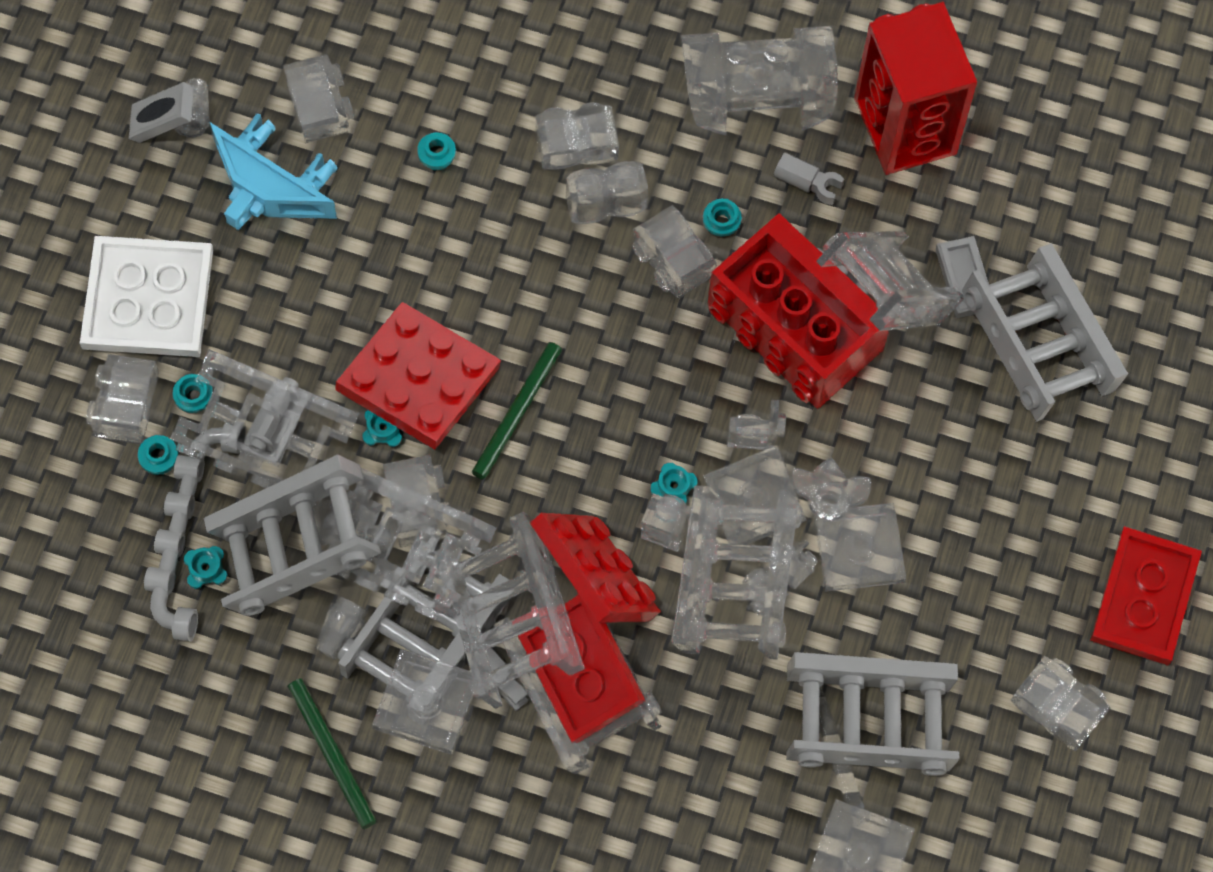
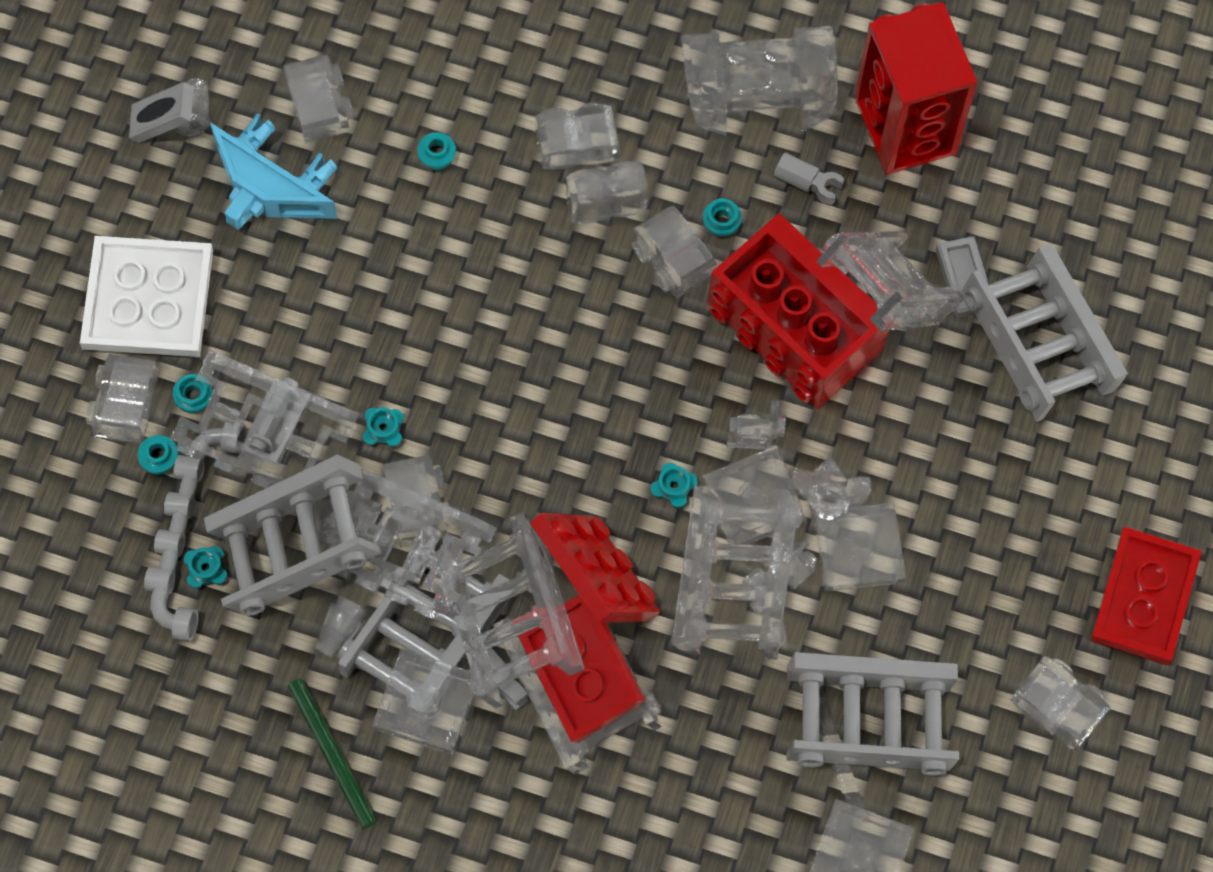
(418, 375): red plate -> none
(516, 411): dark green bar -> none
(668, 516): clear brick -> none

